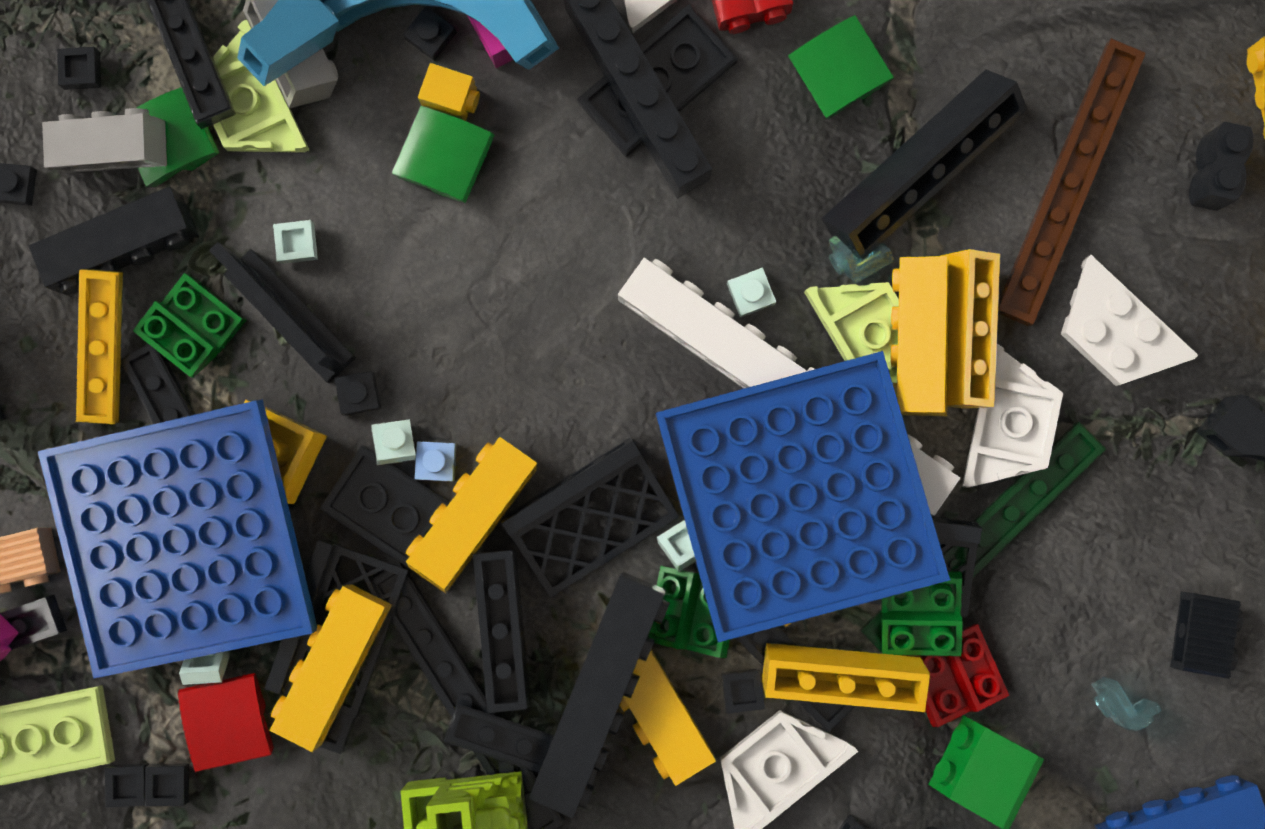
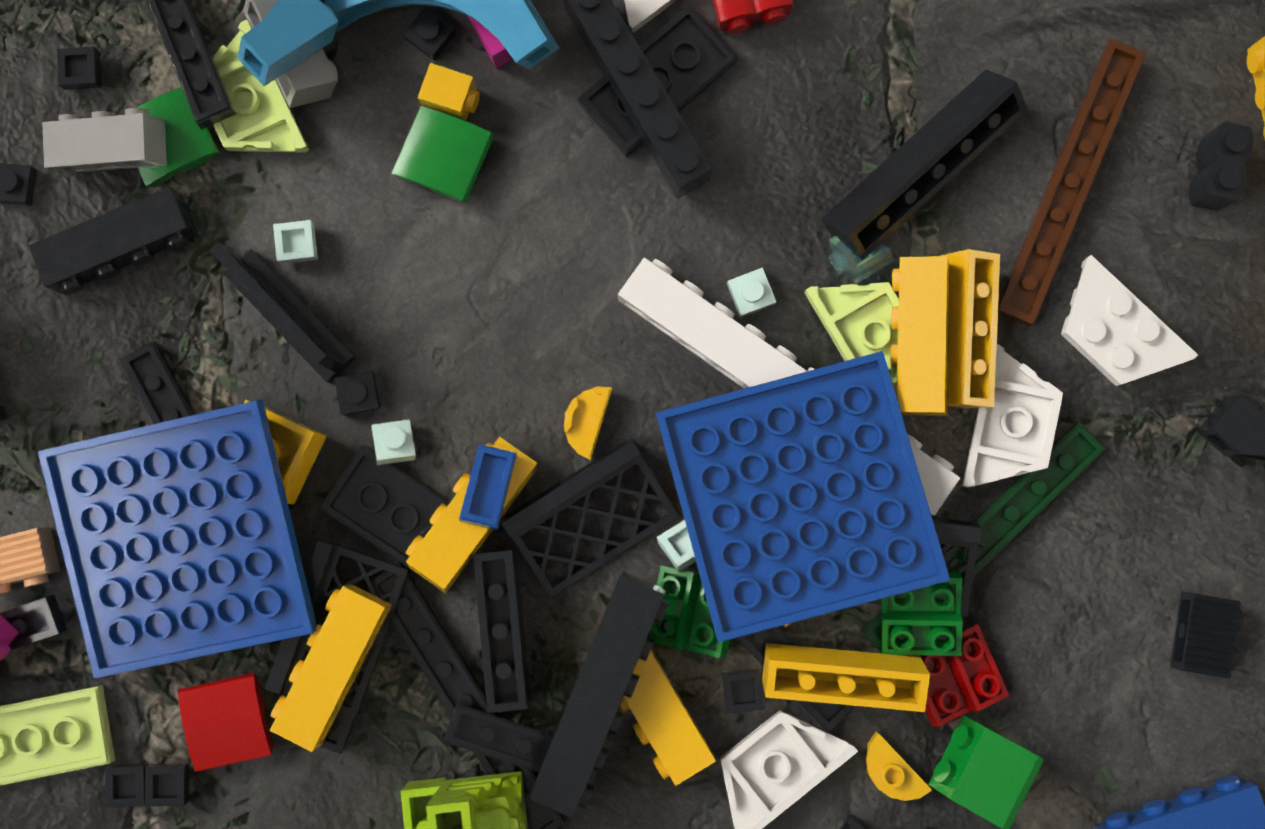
(99, 346): yellow tile -> none
(189, 325): green slope -> none
(204, 669): light aqua plate -> none
(435, 461): light blue plate -> none
(488, 487): none -> blue tile
(585, 419): none -> yellow plate
(841, 66): green slope -> none
(891, 772): none -> yellow plate
(1115, 704): clear light blue bracket -> none

